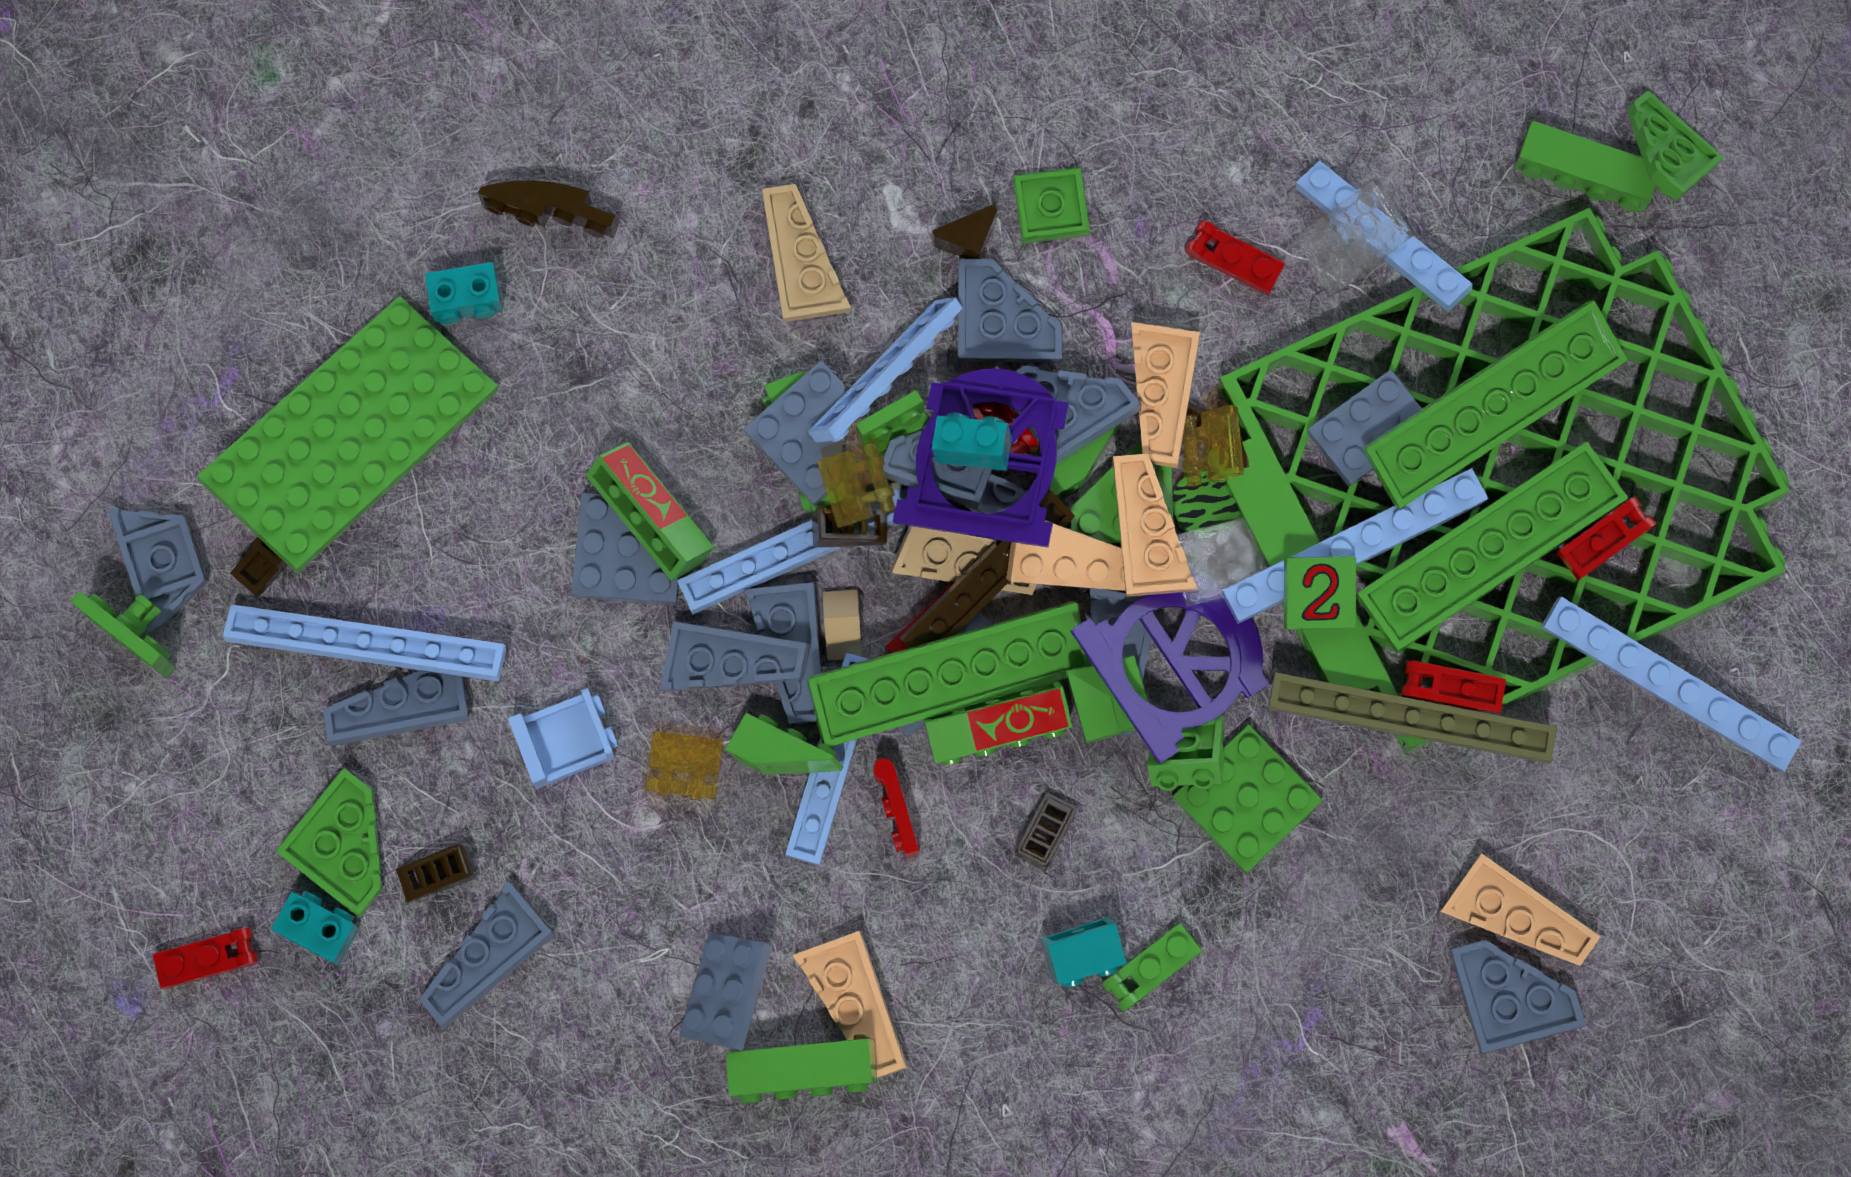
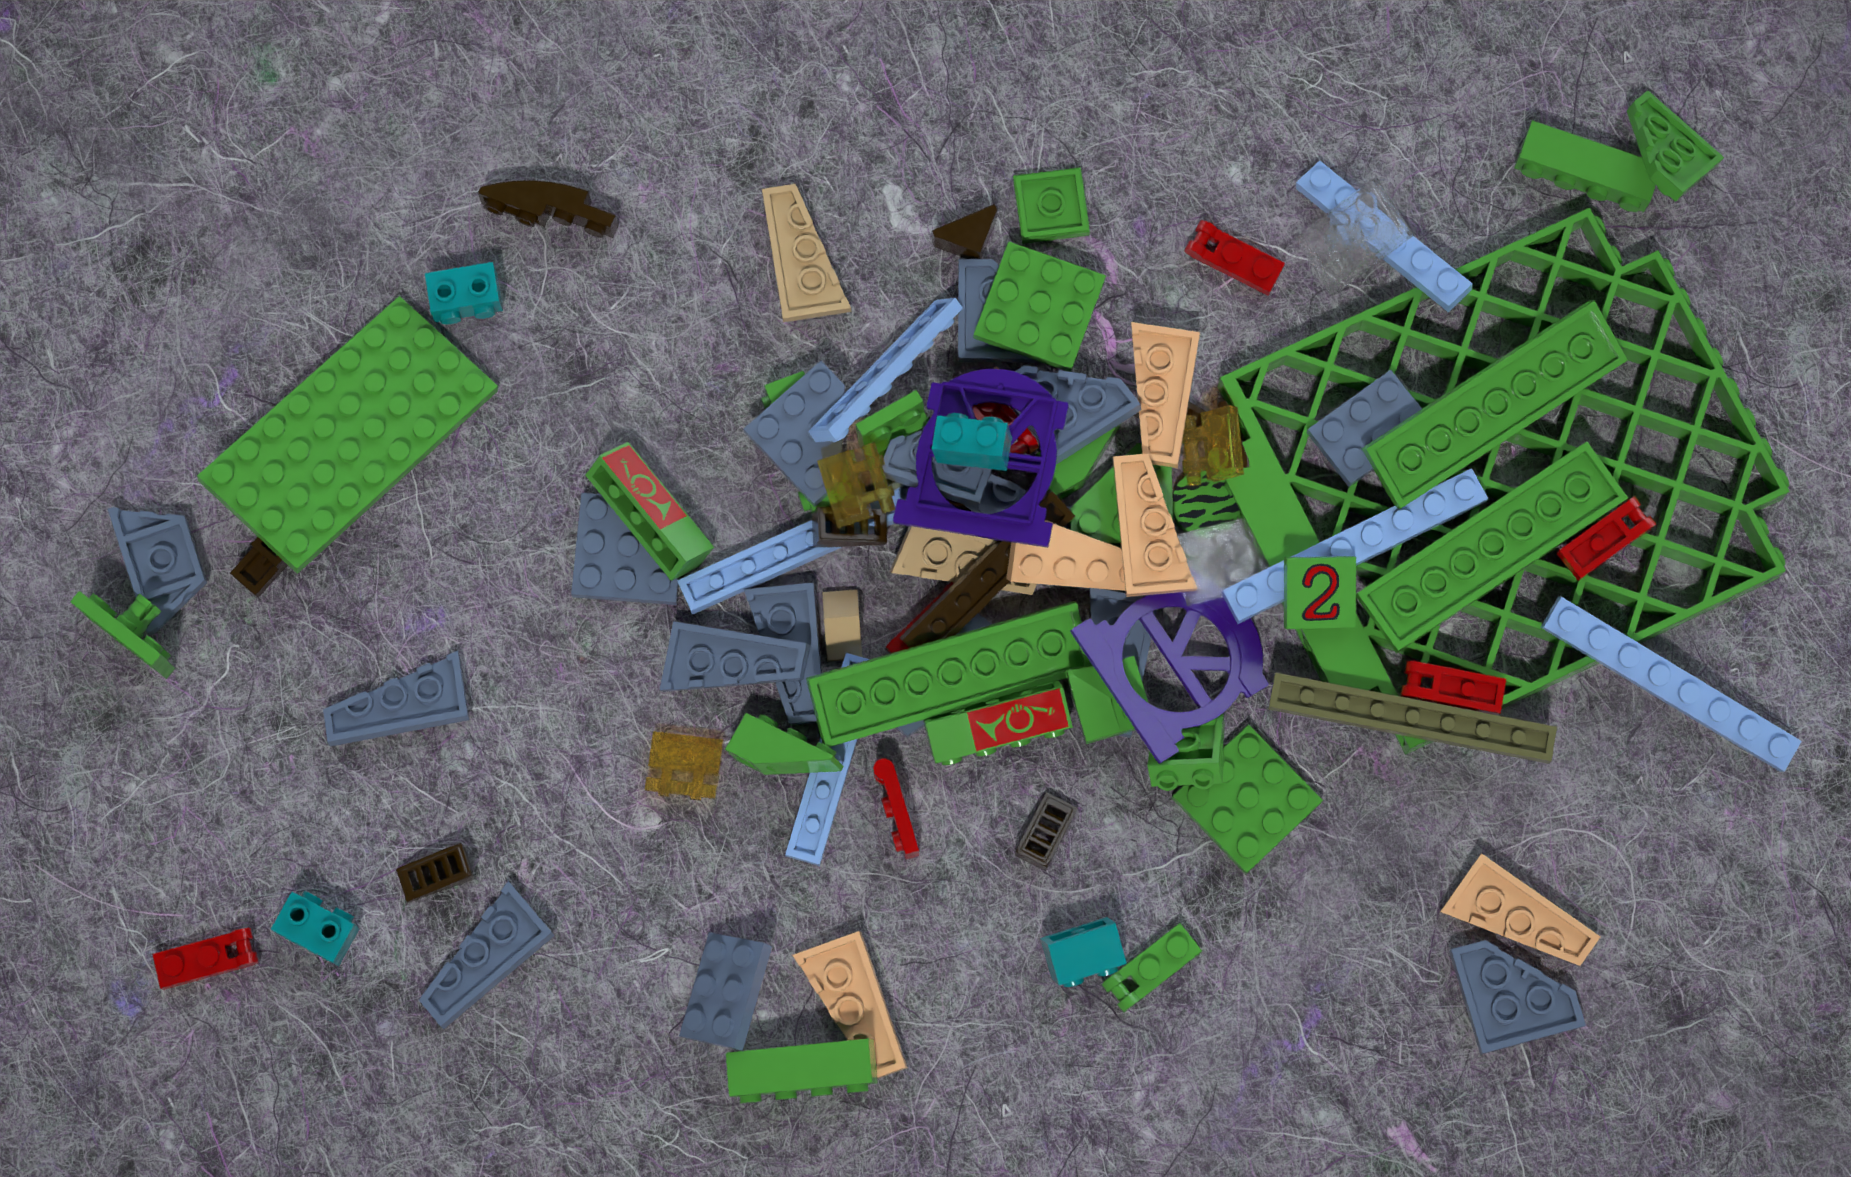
(340, 844): bright green plate -> none
(364, 642): light blue plate -> none
(563, 739): light blue panel -> none
(1039, 306): none -> bright green plate

